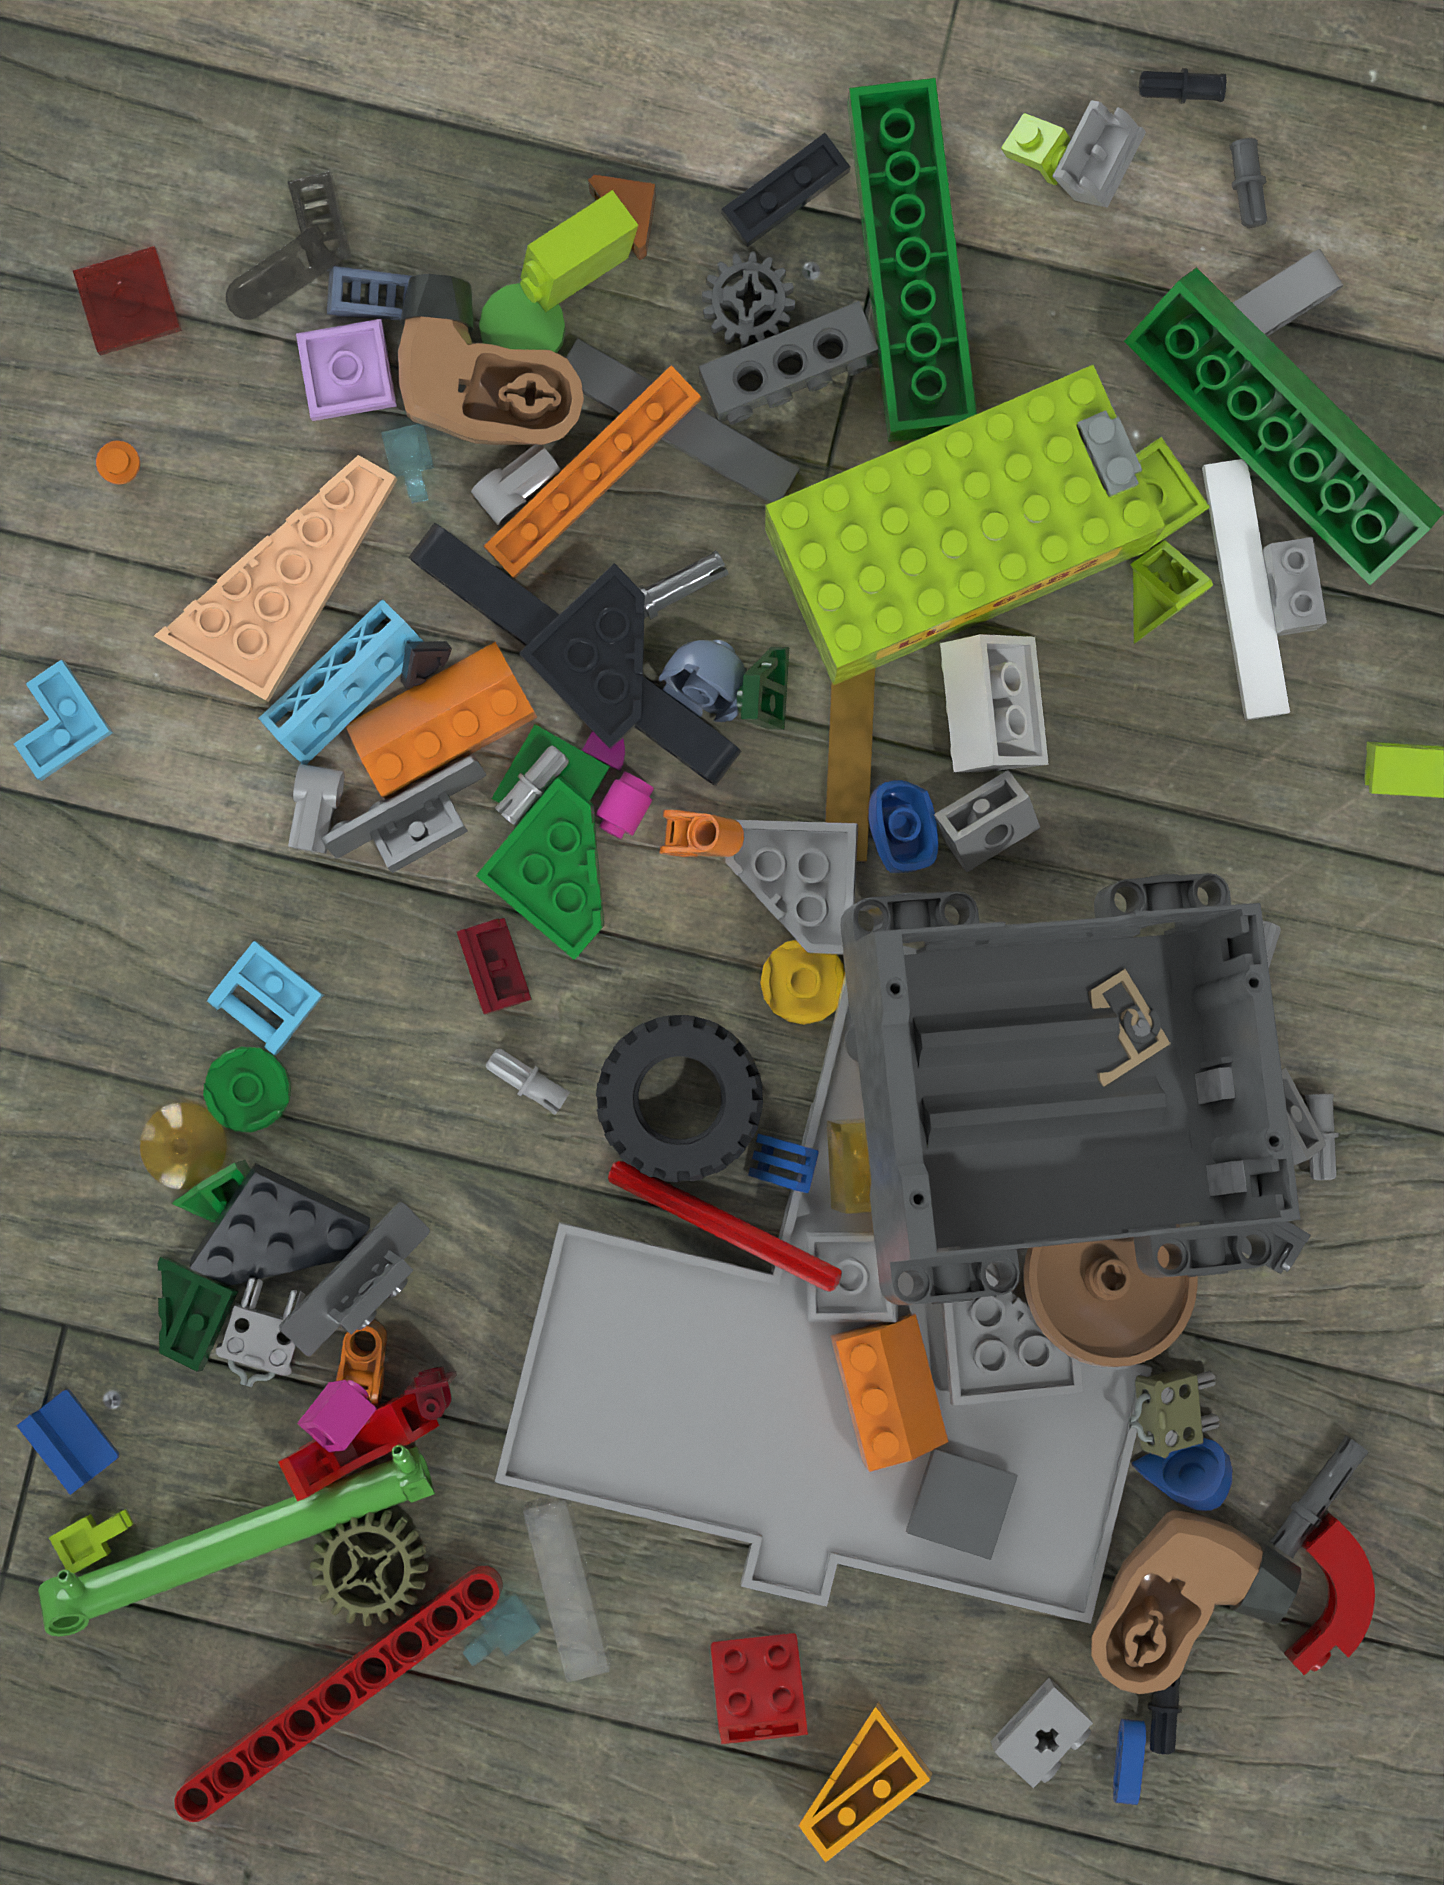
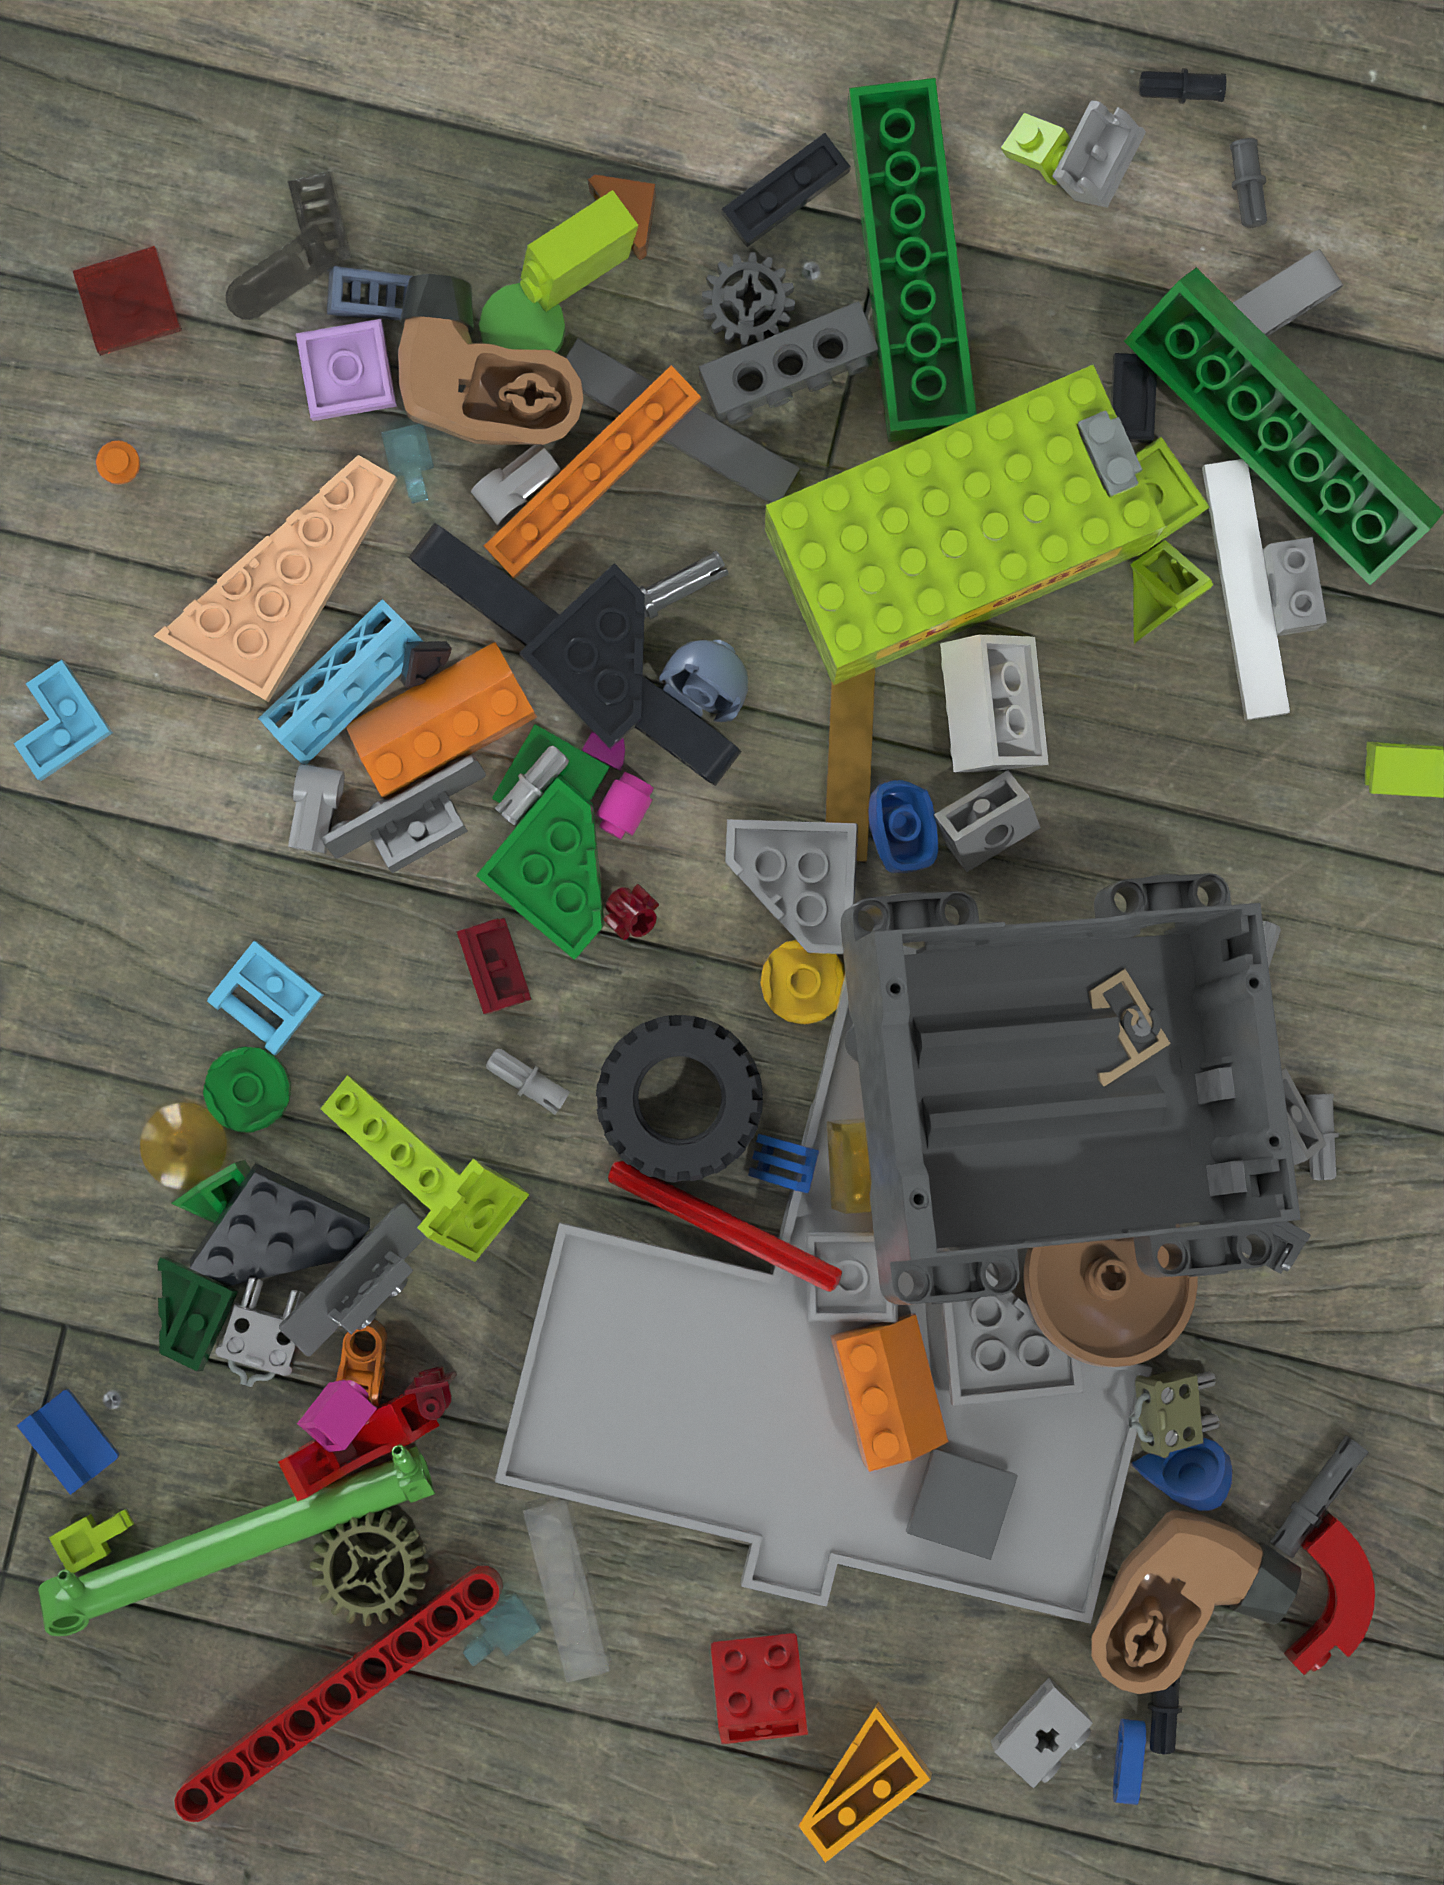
(464, 1207): none -> lime bracket
(631, 912): none -> dark red gear
(694, 835): orange piece -> none
(765, 690): dark green wing -> none
(1134, 396): none -> black tile

